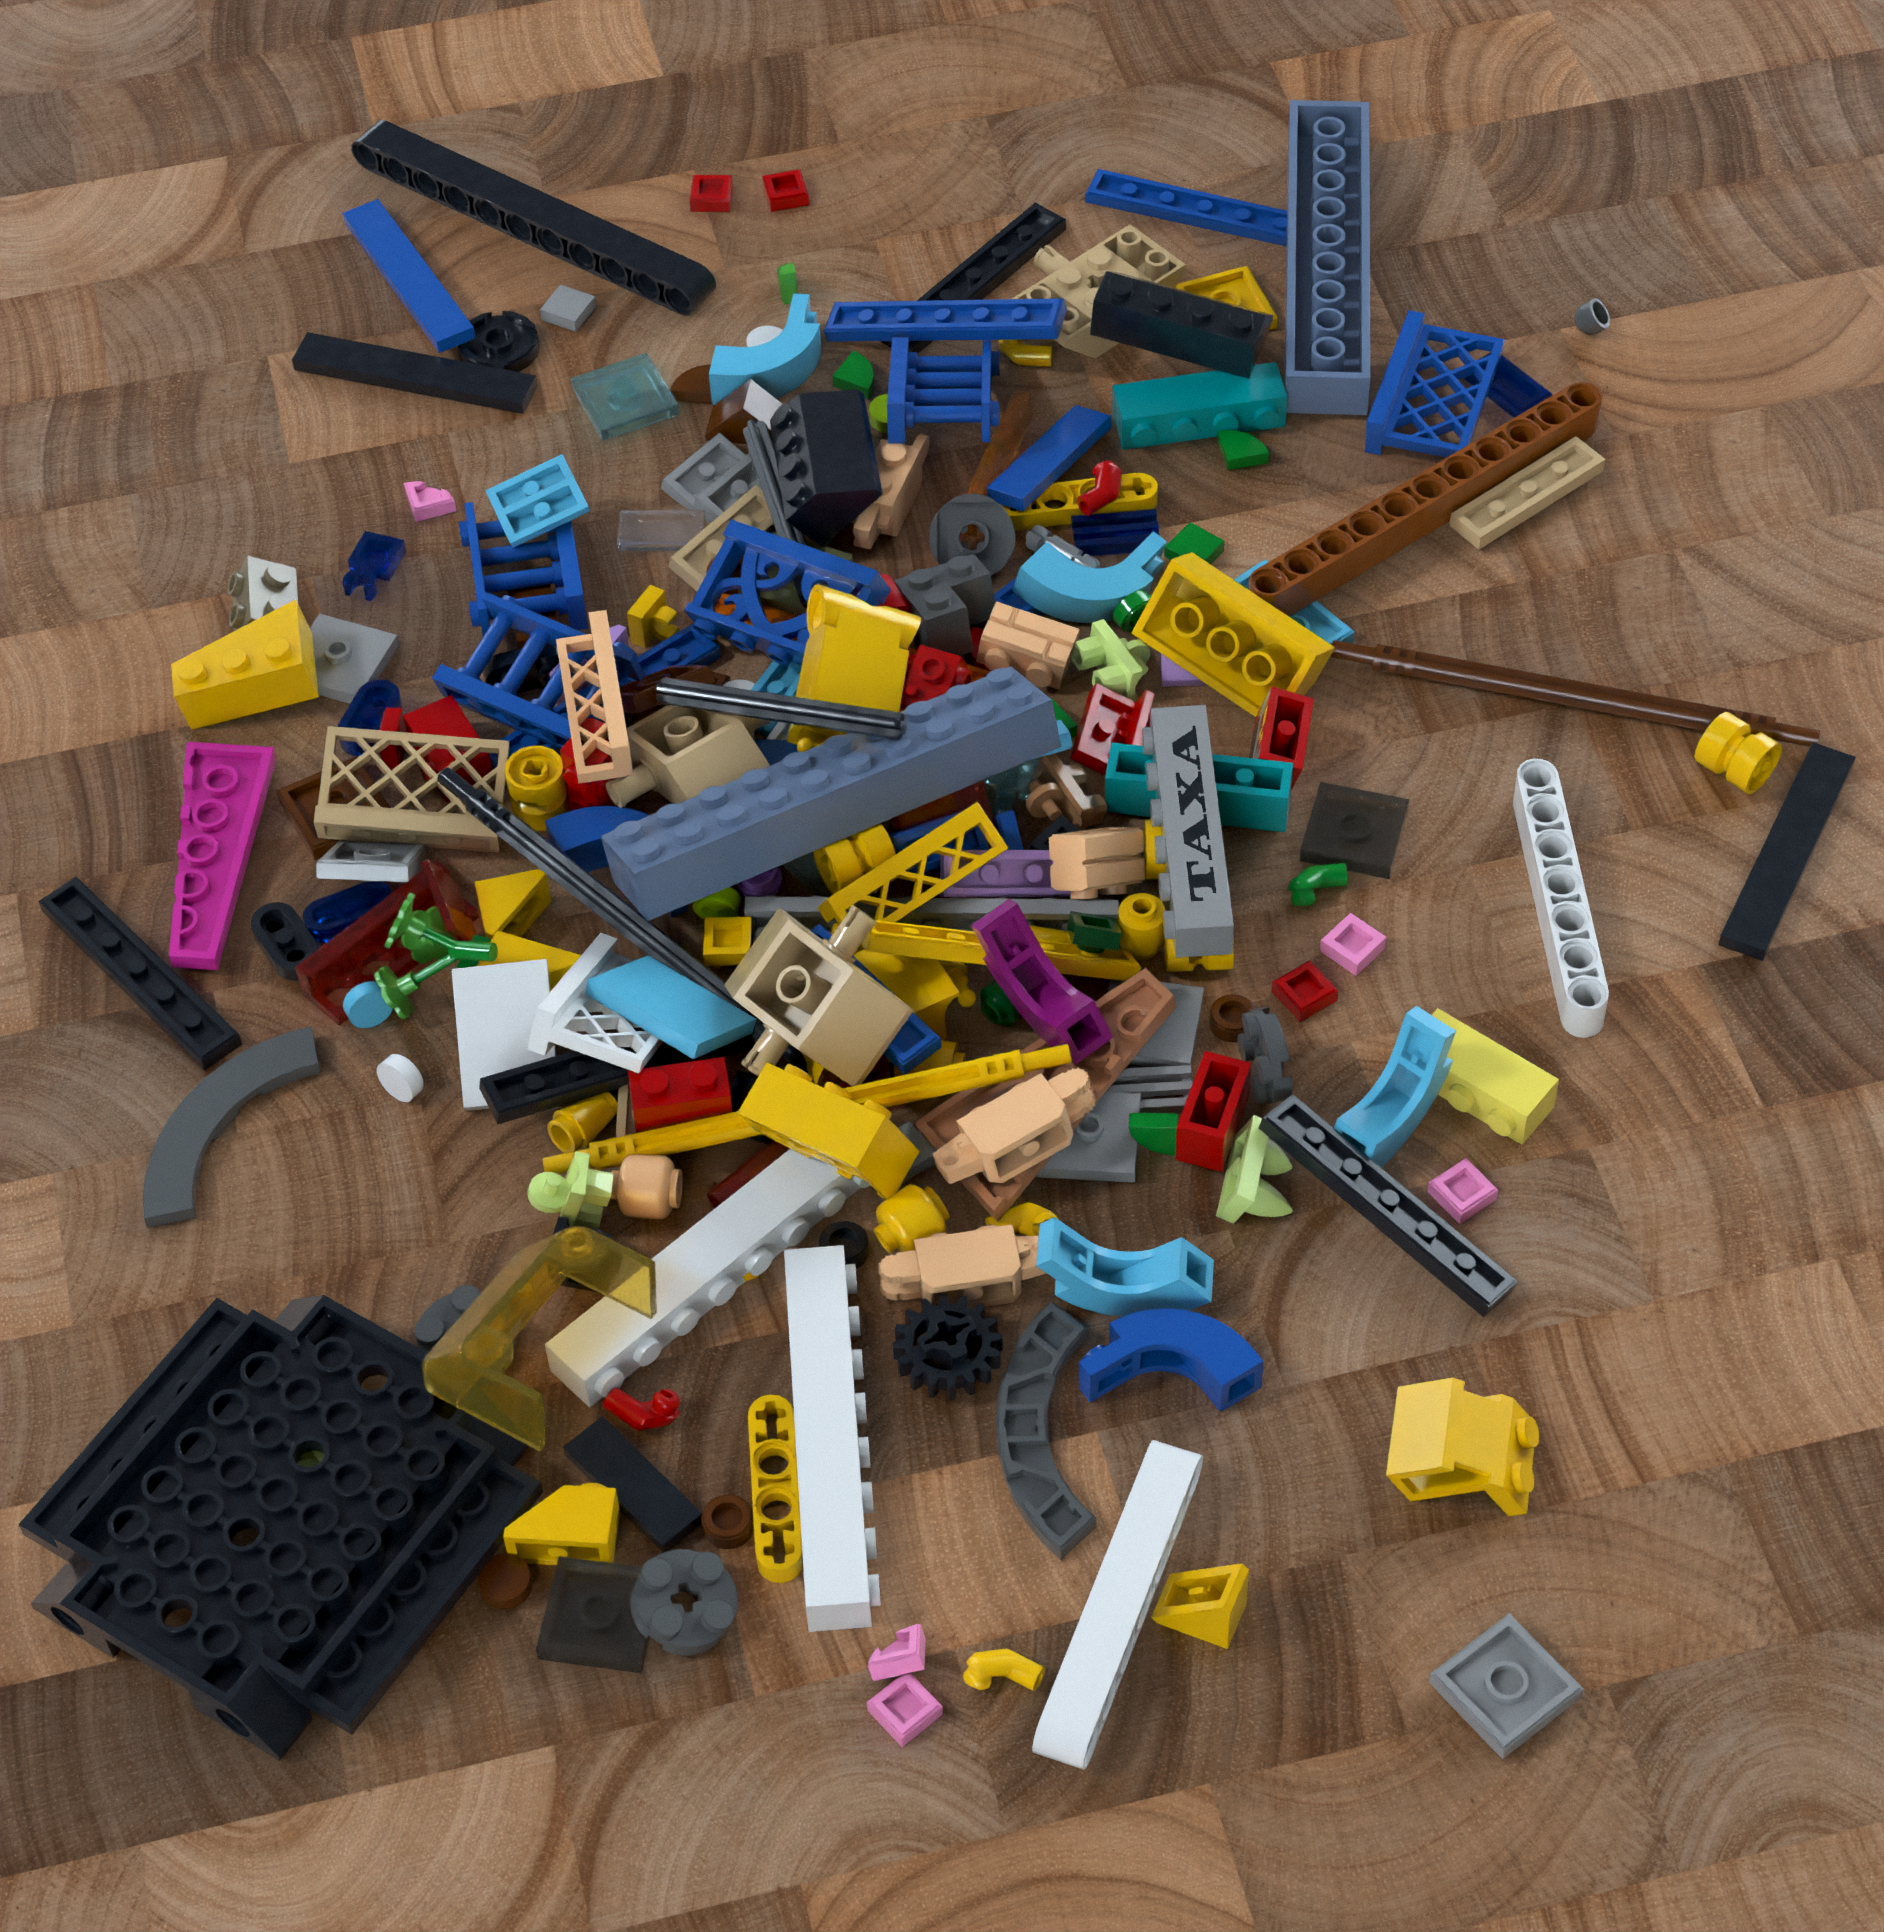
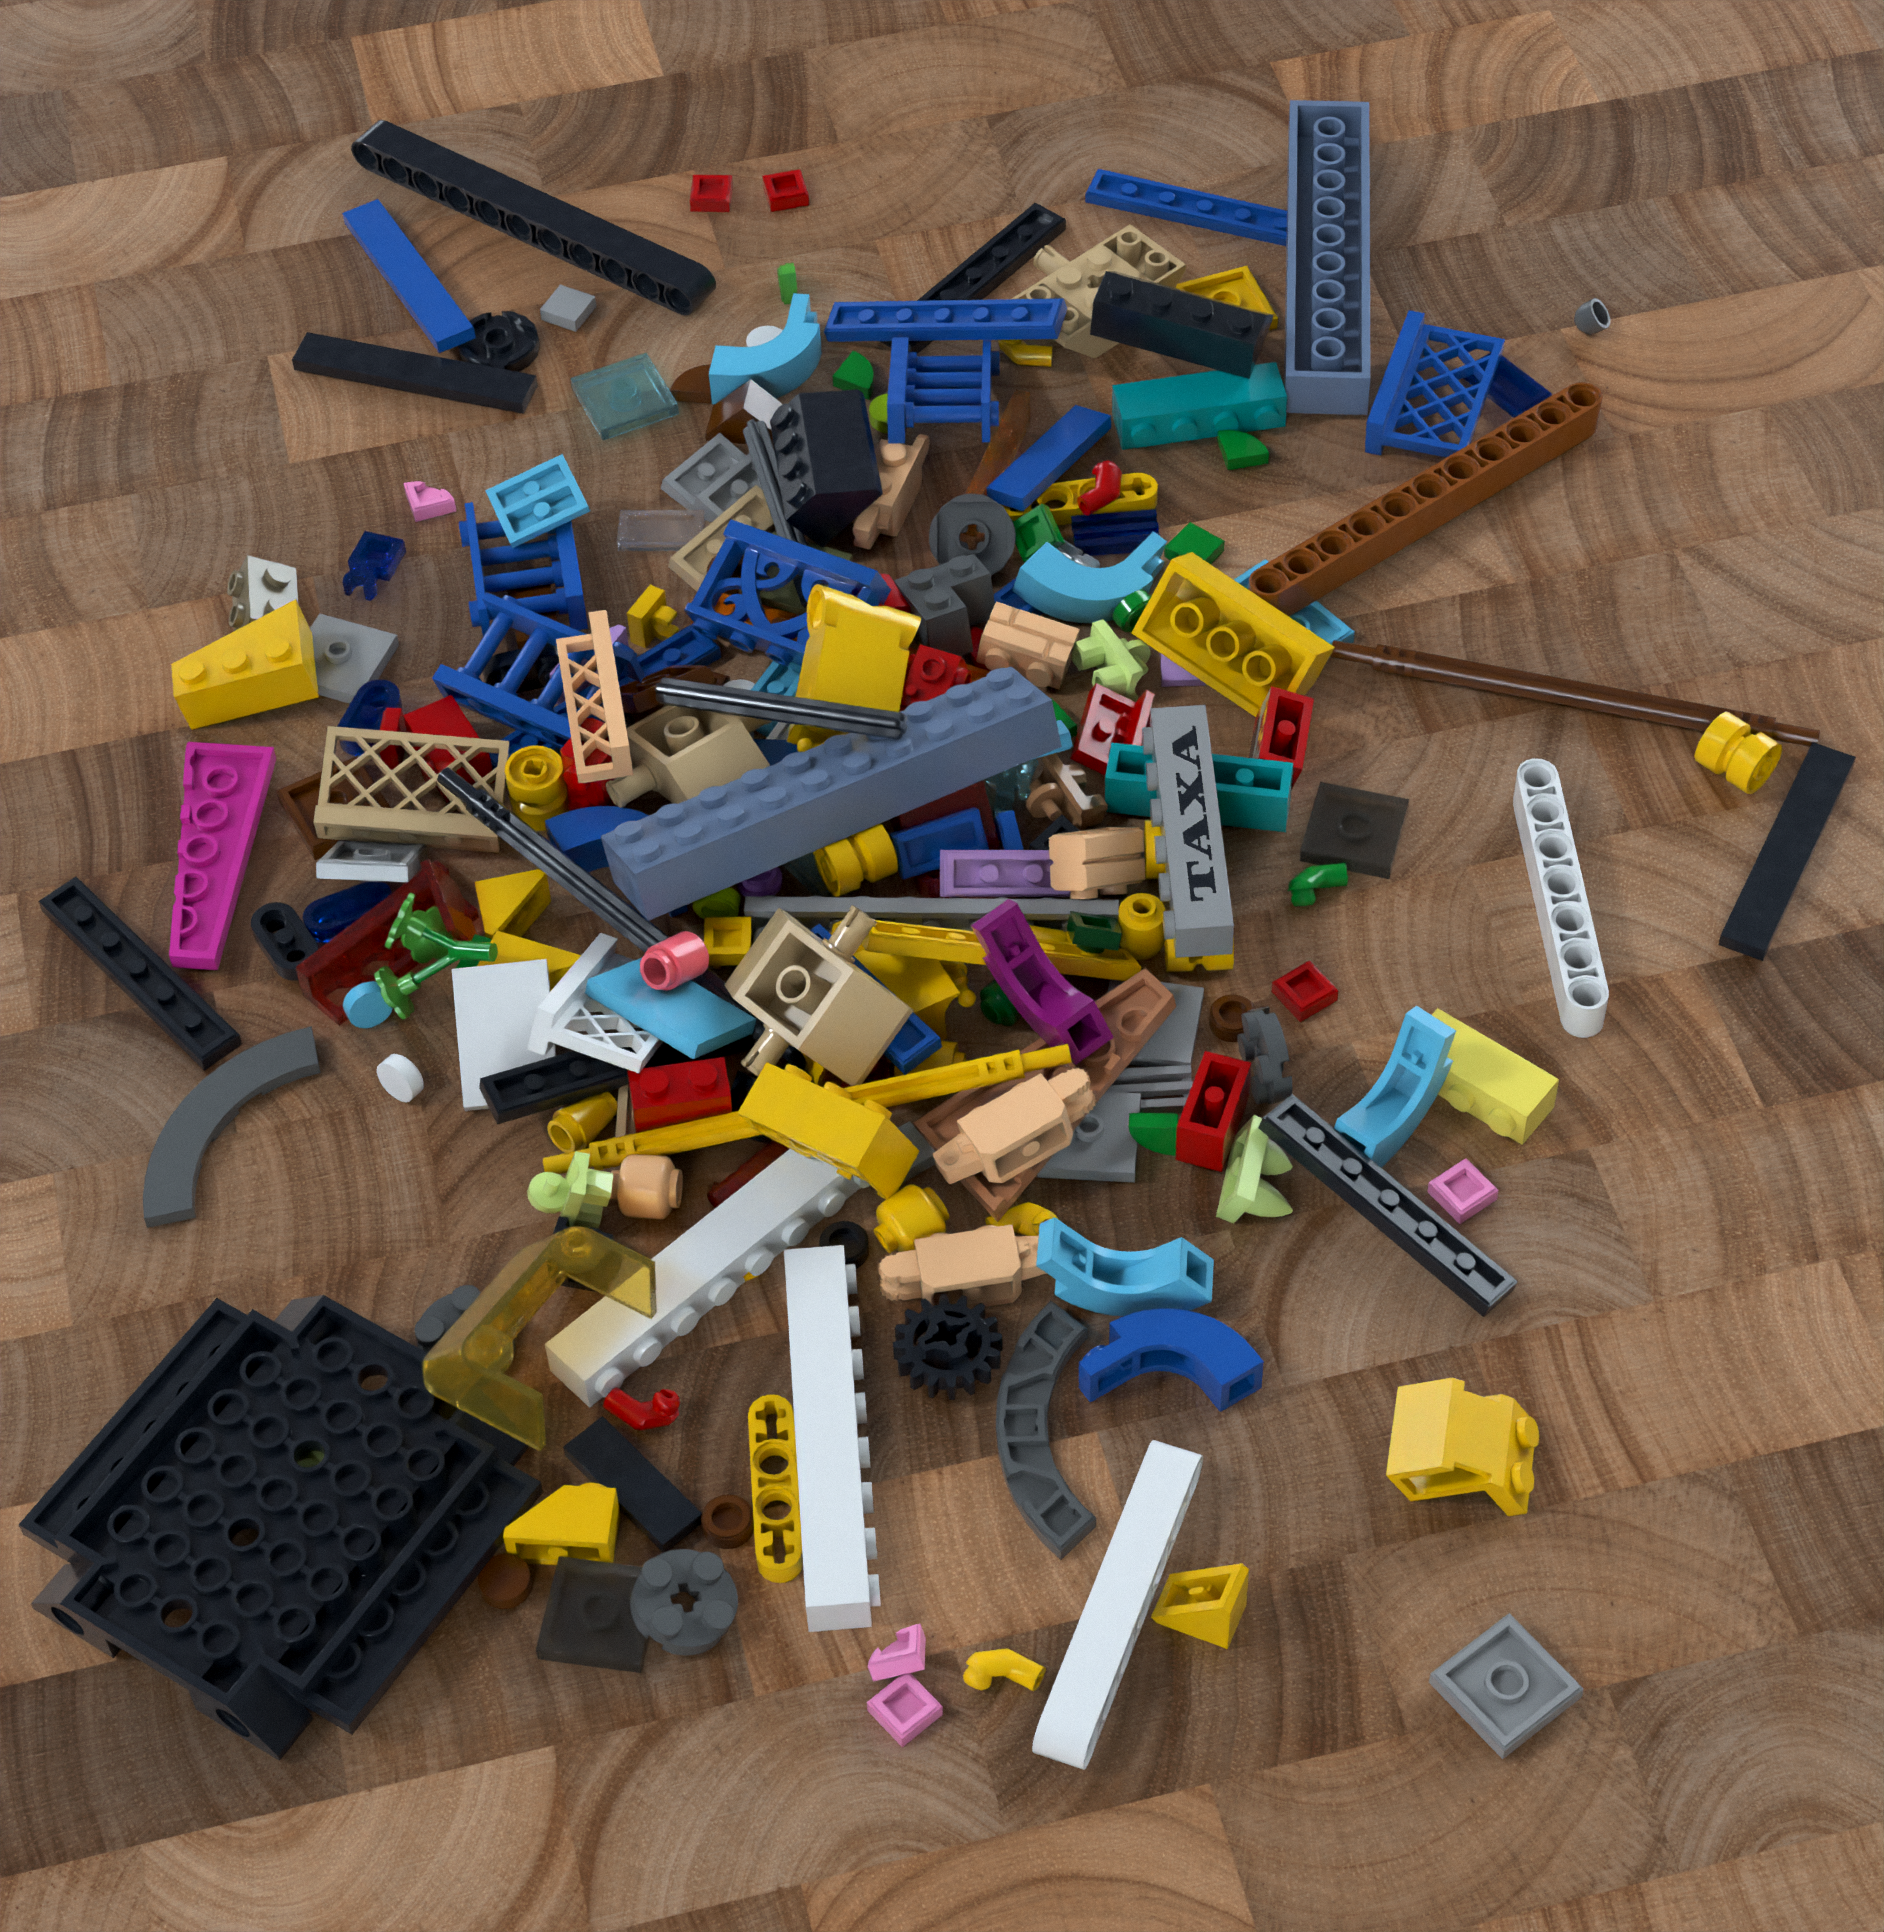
(674, 961): none -> coral brick
(913, 855): yellow fence -> none
(1035, 530): none -> green tile
(1353, 944): bright pink tile -> none
(1527, 492): tan plate -> none

